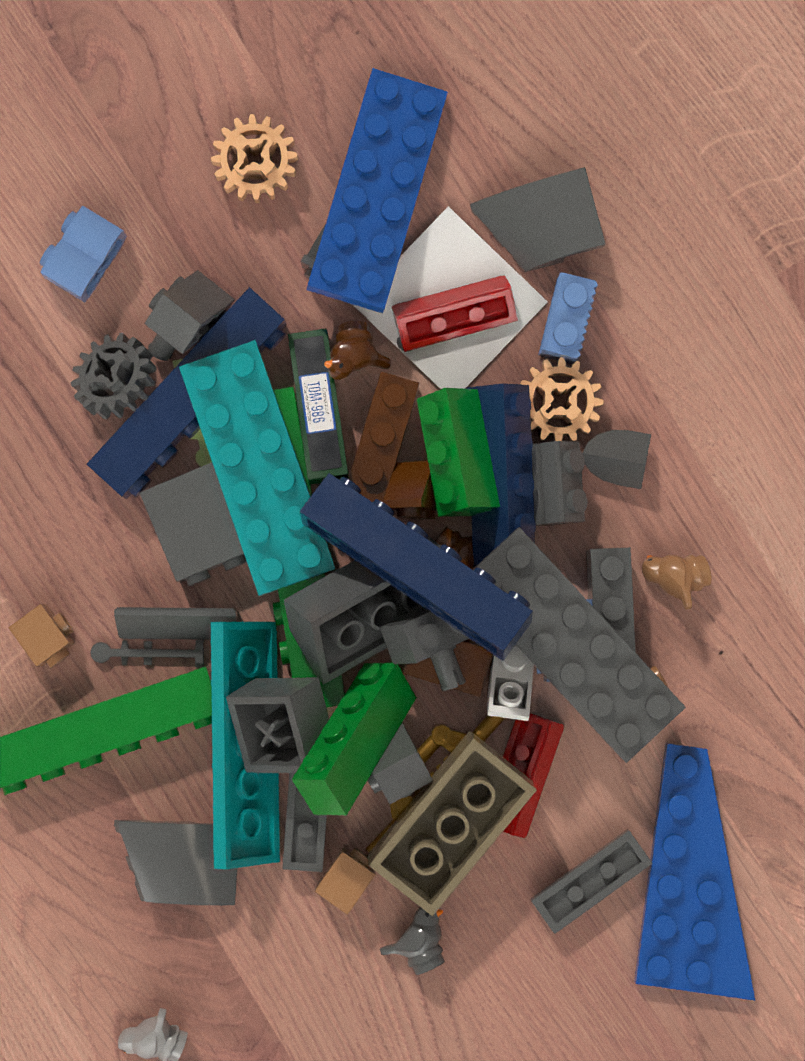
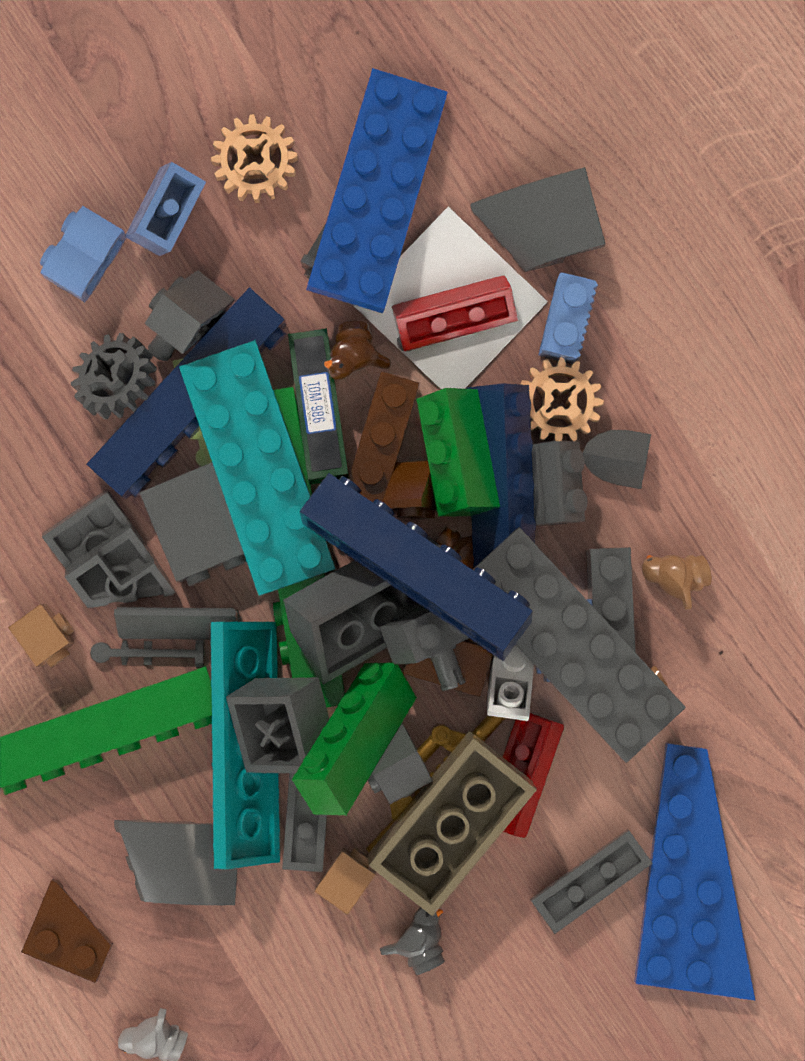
(67, 936): none -> reddish brown wing
(106, 555): none -> dark grey slope
(165, 209): none -> medium blue brick

